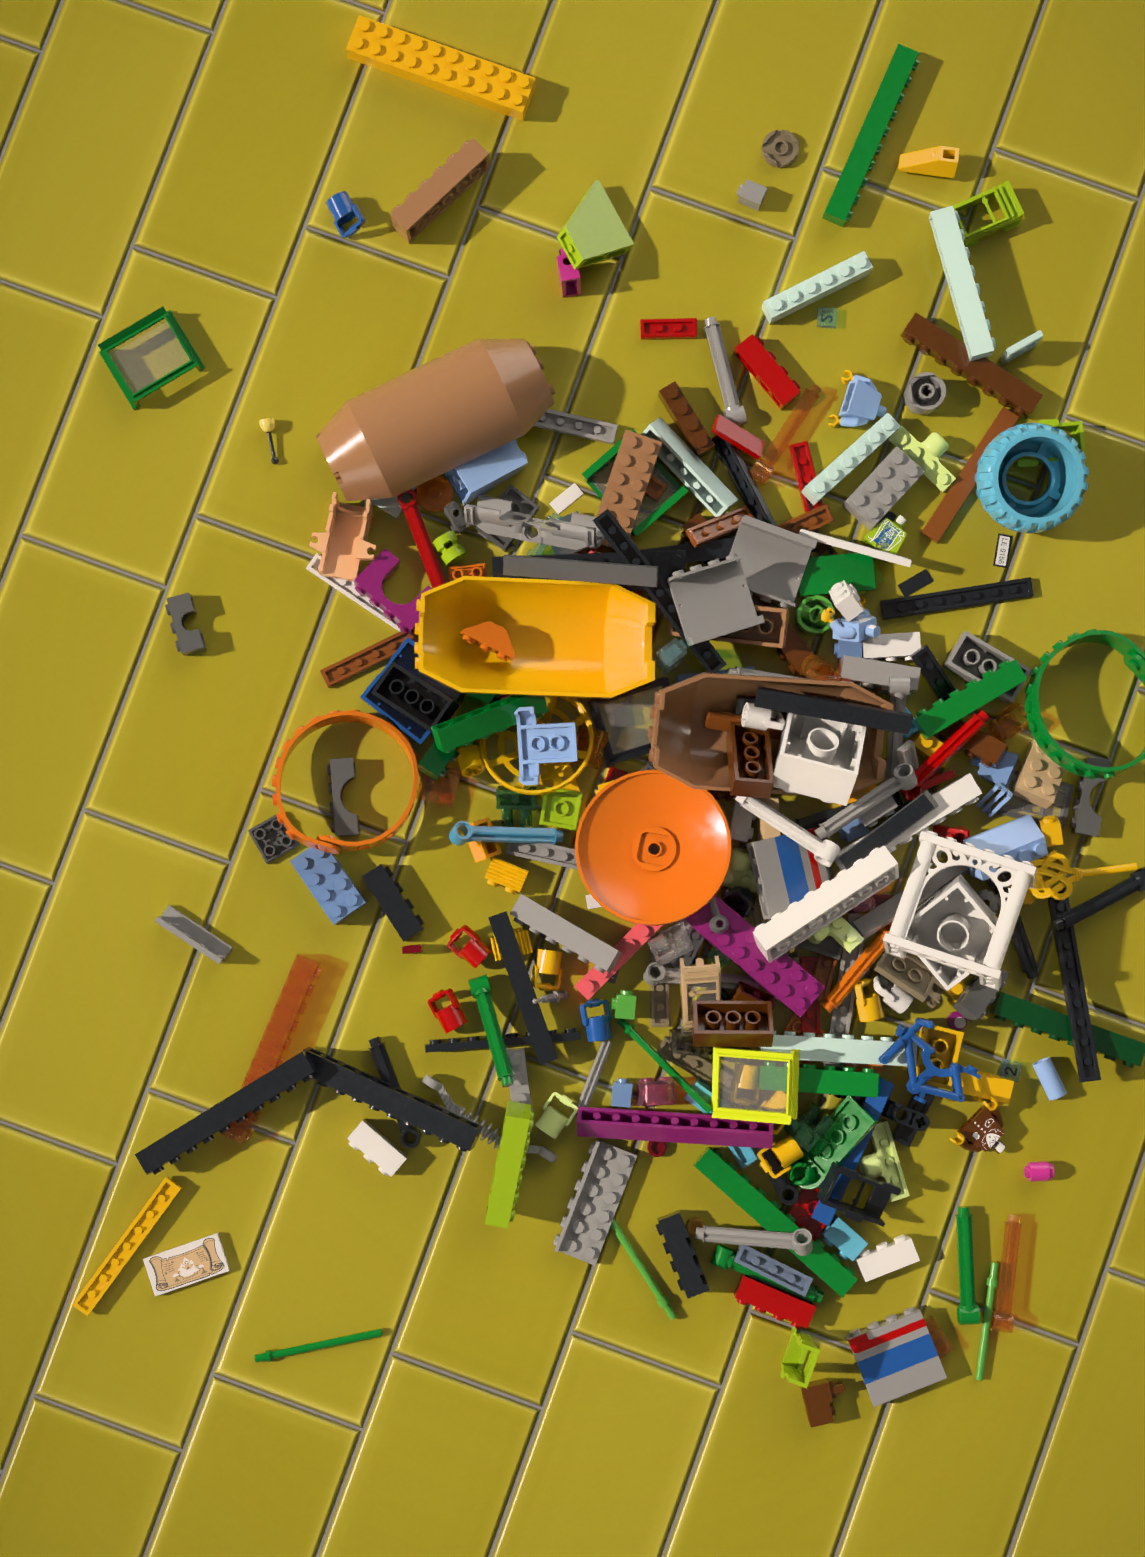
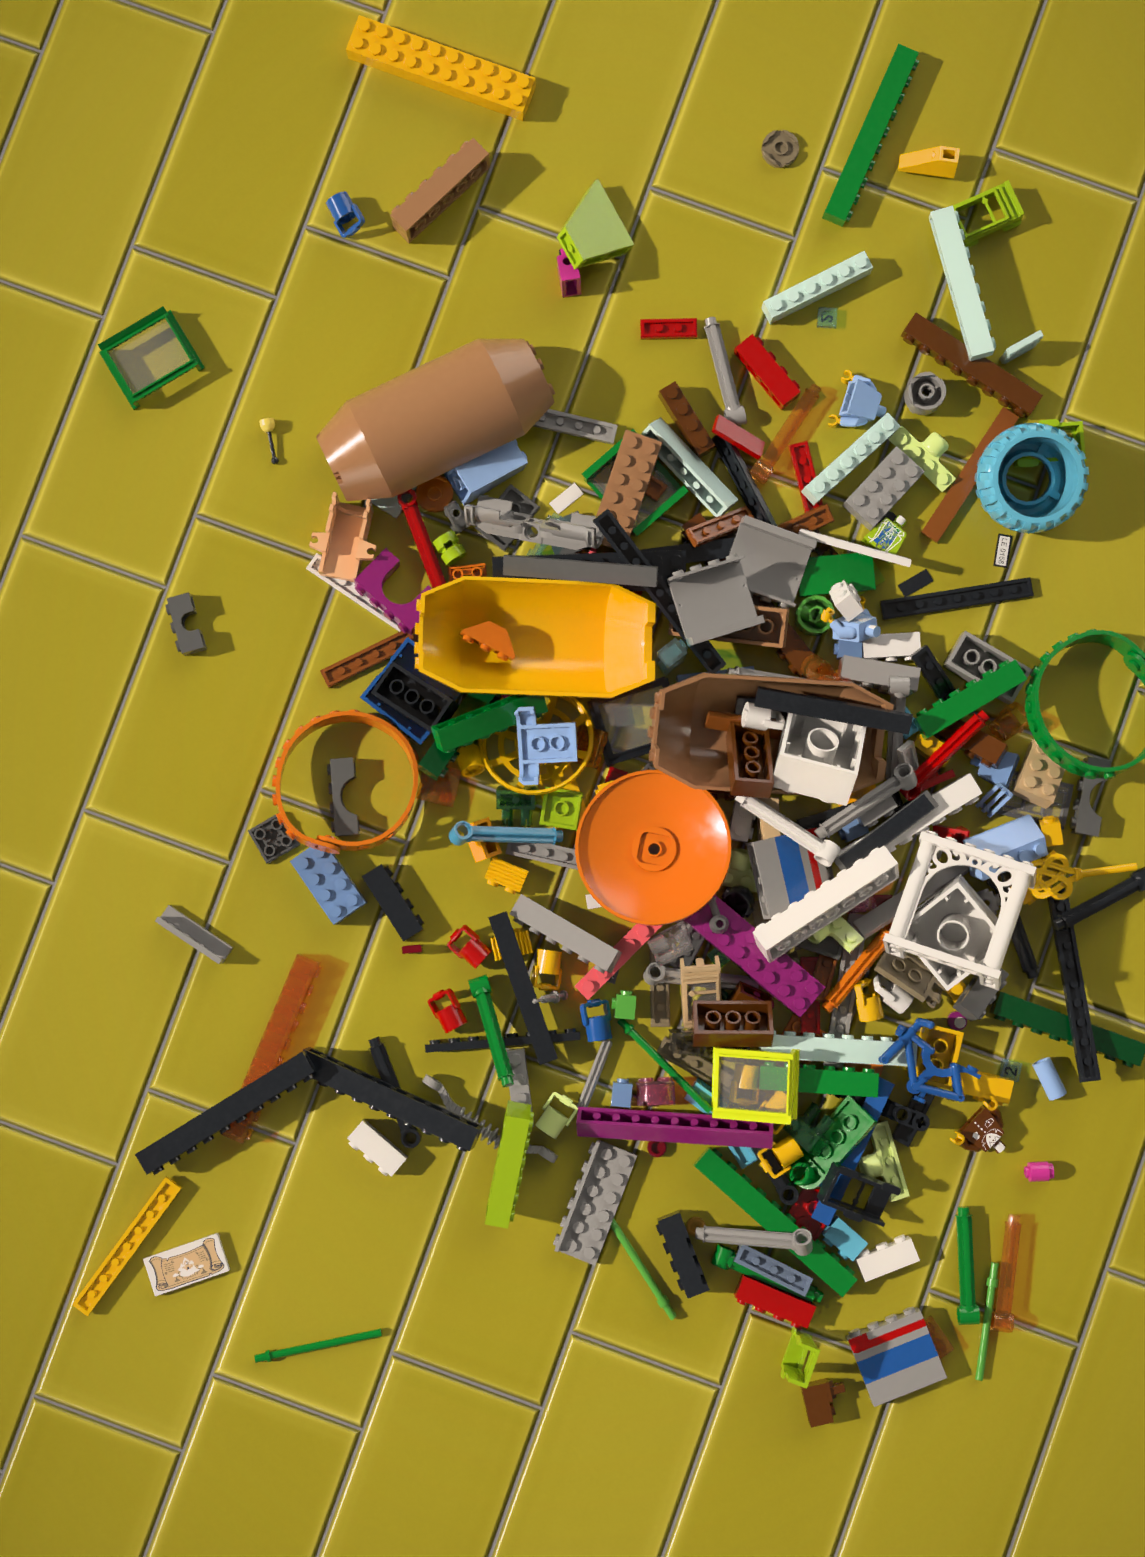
(751, 194): light grey brick -> none

